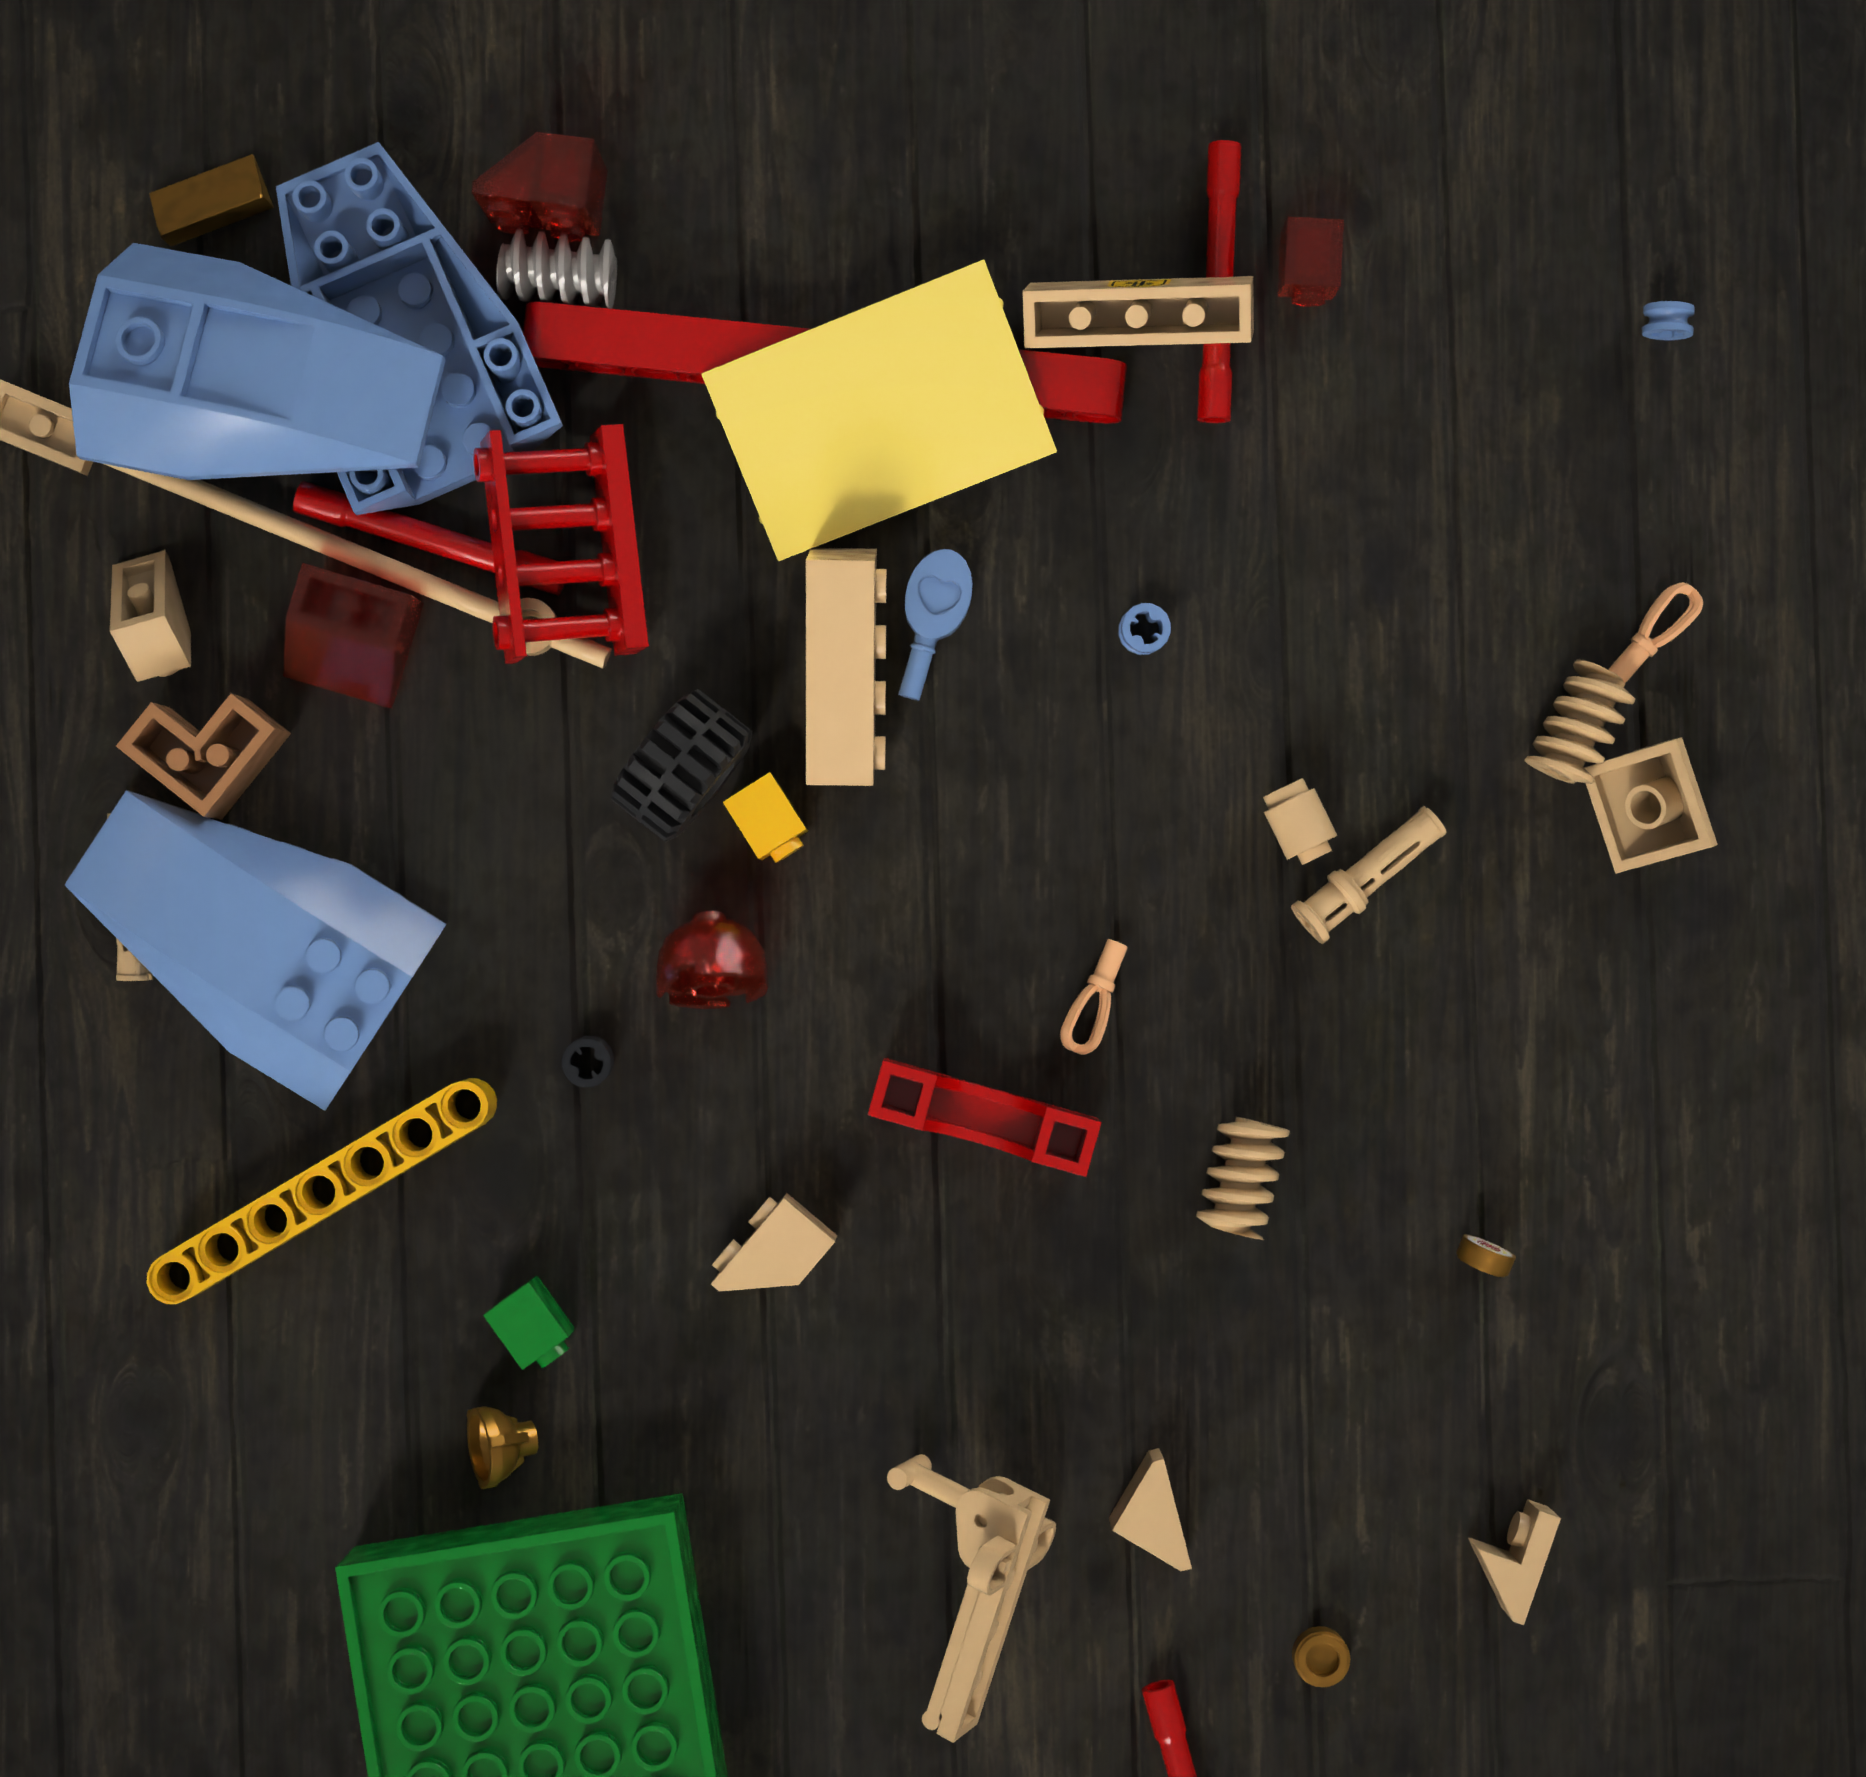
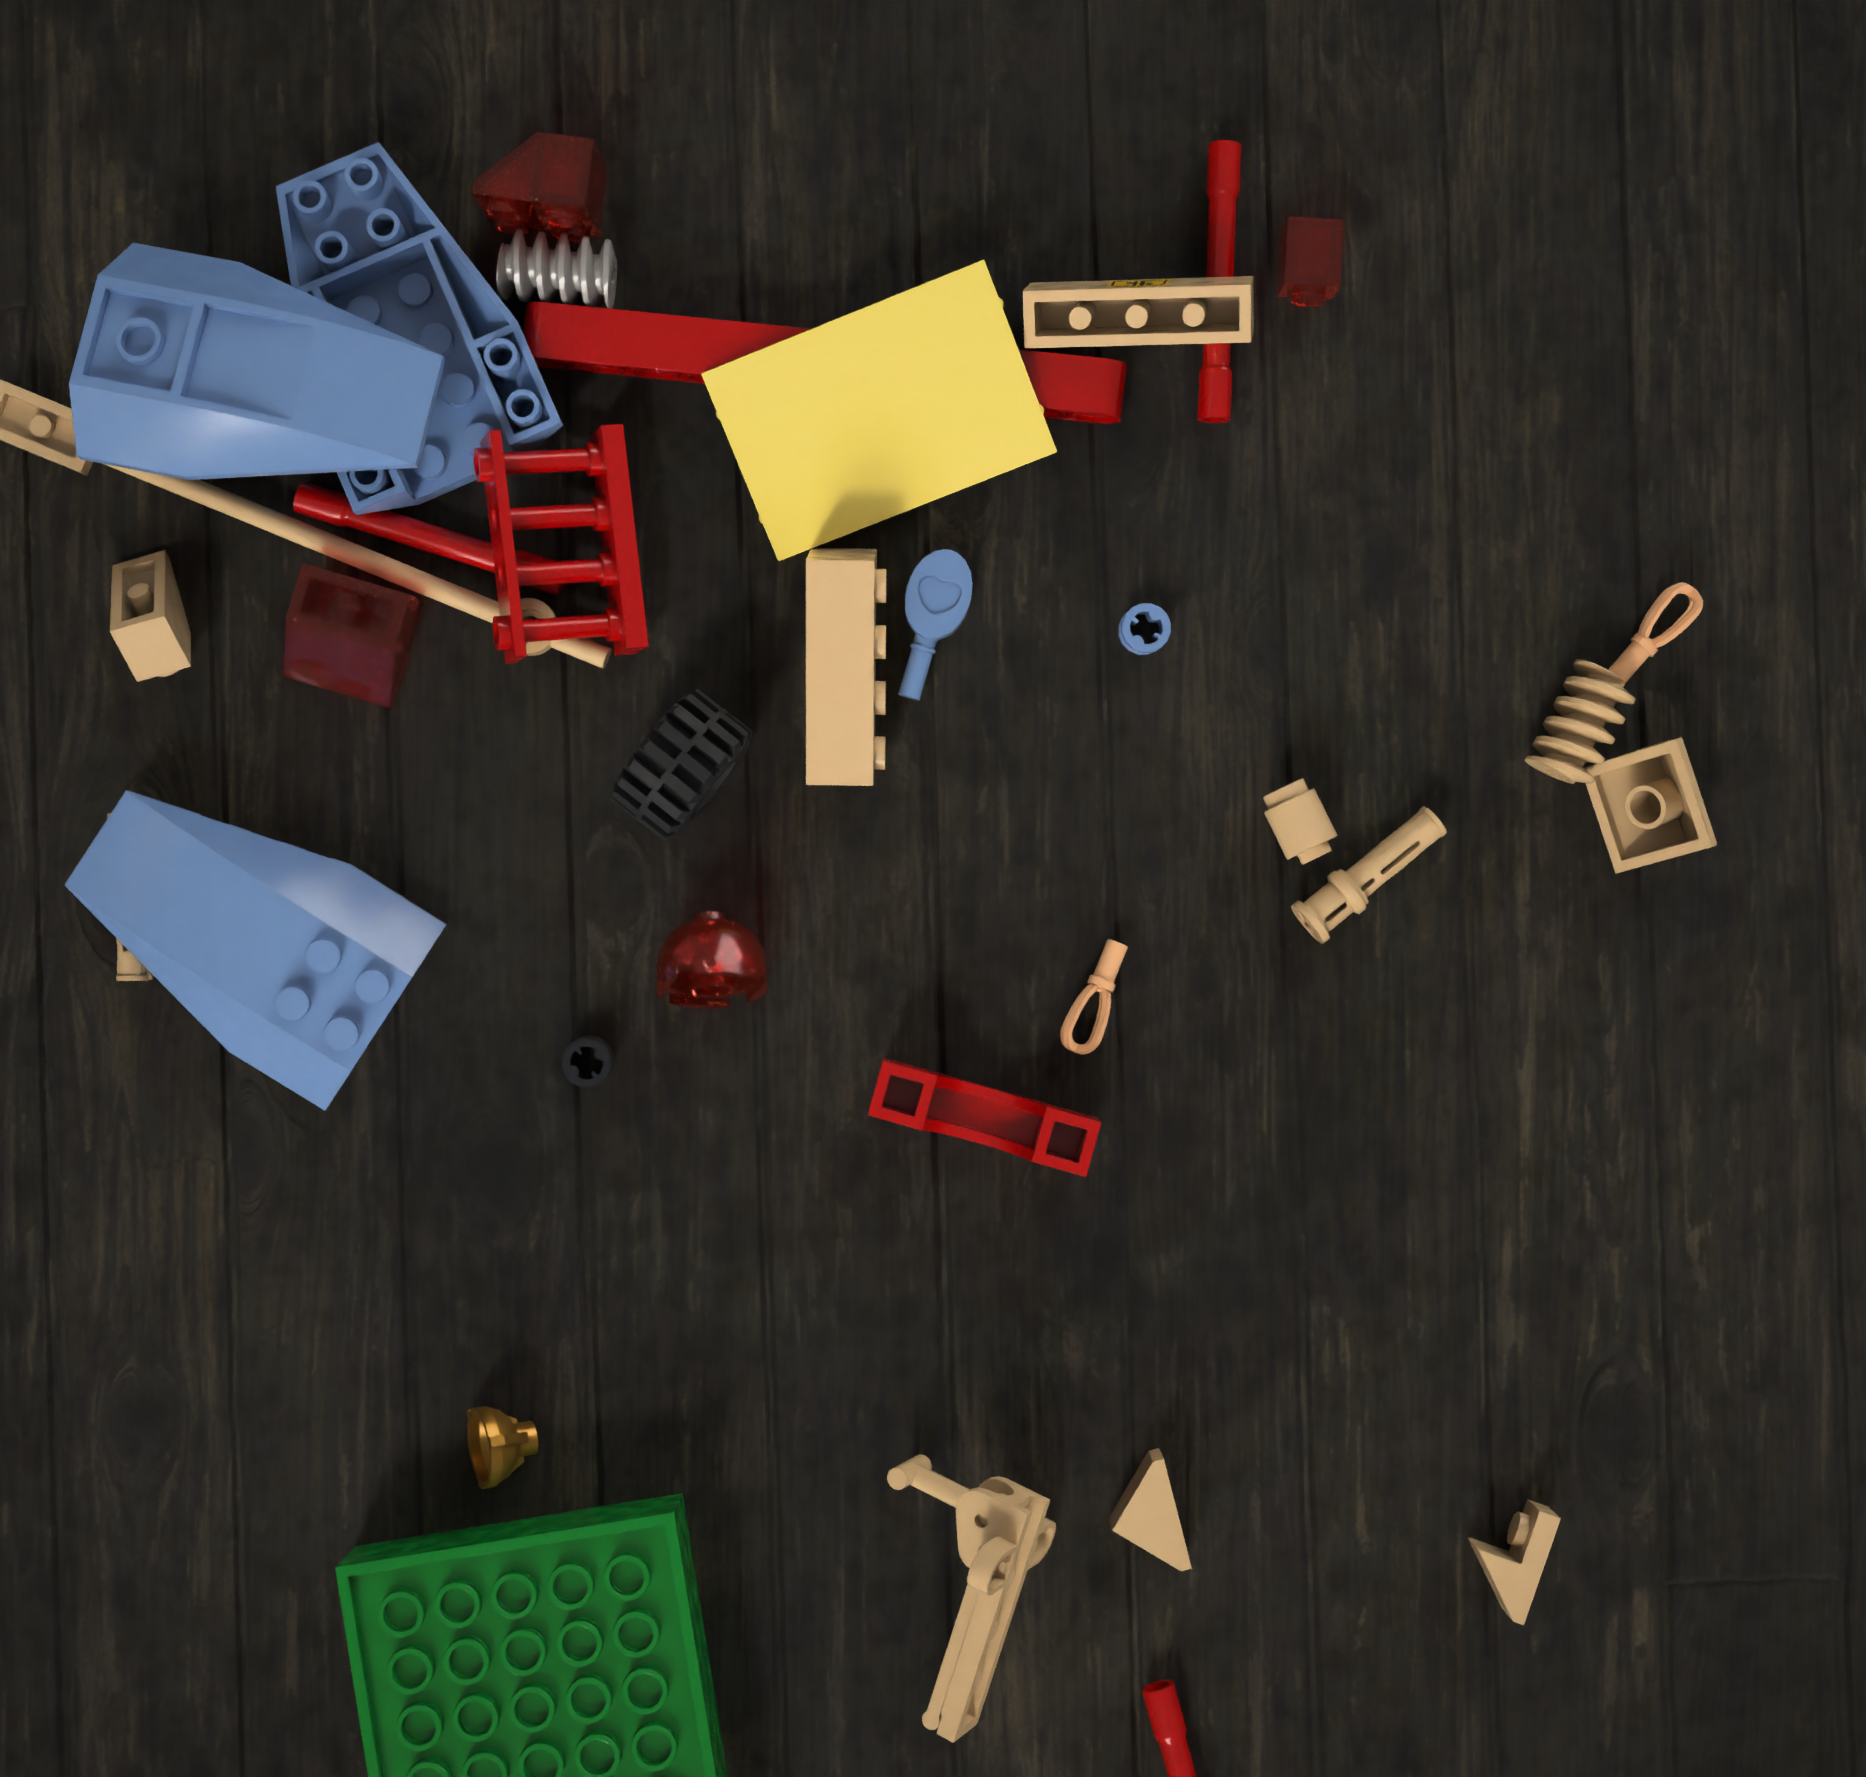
(208, 765): medium nougat brick -> none
(210, 200): pearl gold slope -> none
(298, 1200): yellow beam -> none
(531, 1324): green brick -> none
(767, 819): yellow brick -> none
(778, 1252): tan slope -> none
(1242, 1176): tan piece -> none
(1321, 1656): pearl gold tile -> none
(1485, 1256): pearl gold tile -> none
(1668, 320): medium blue bush -> none

